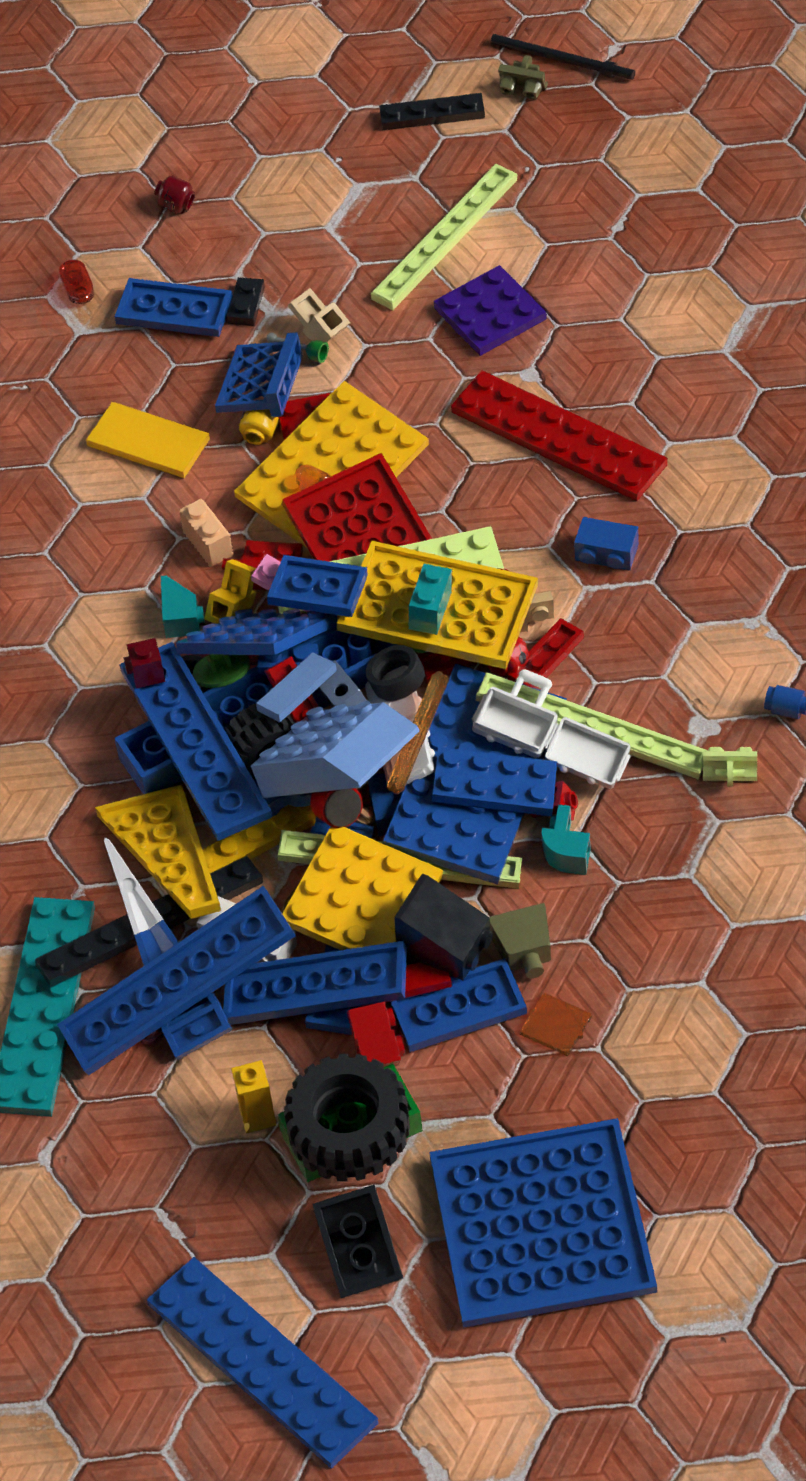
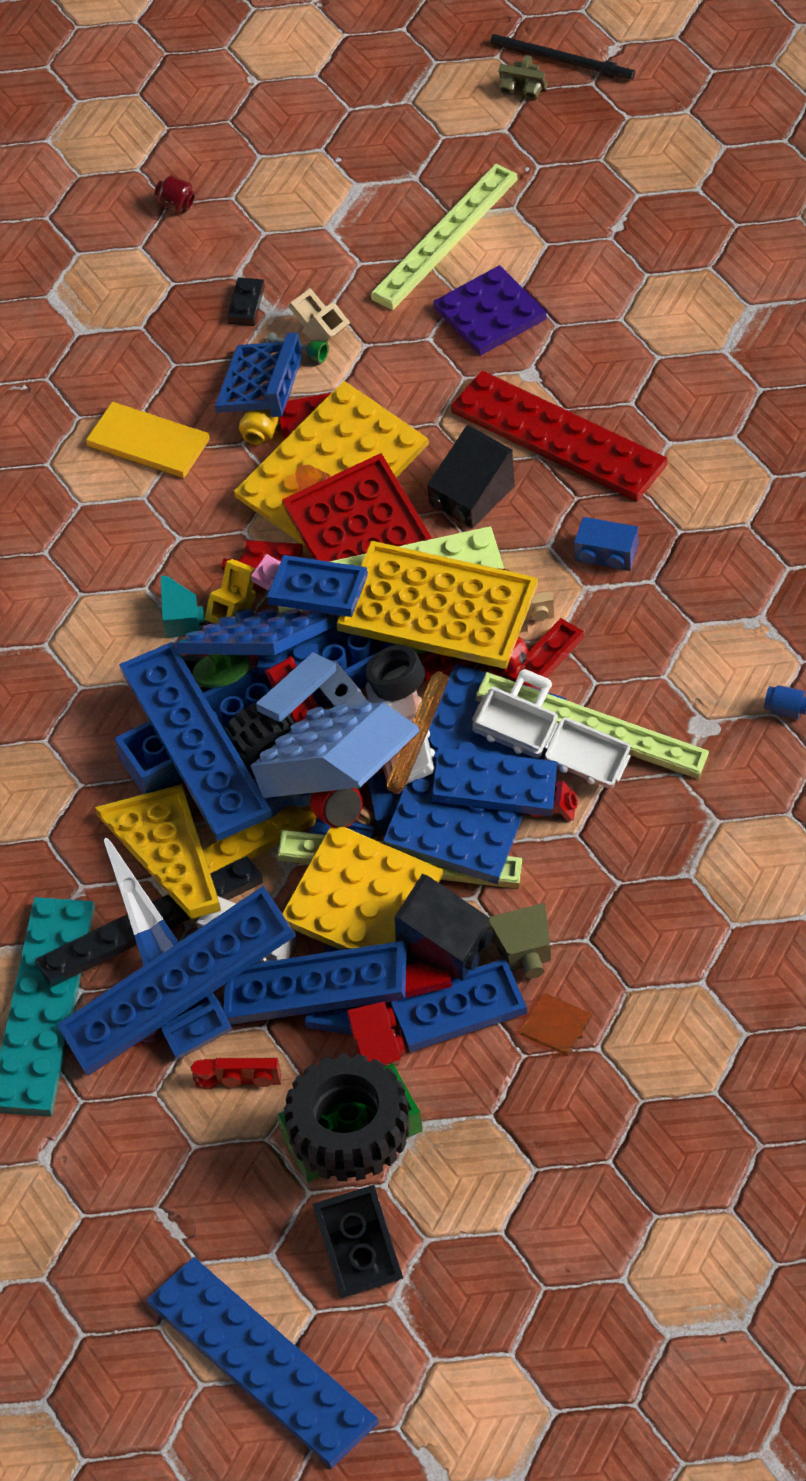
(76, 281): clear red plate -> none
(144, 663): dark red brick -> none
(173, 307): blue plate -> none
(206, 532): light nougat brick -> none
(236, 1071): none -> red hinge
(254, 1096): yellow window -> none
(430, 599): teal brick -> none
(432, 111): black plate -> none
(472, 477): none -> black slope
(542, 1223): blue plate -> none
(564, 848): teal brick -> none
(730, 765): yellowish green hips -> none

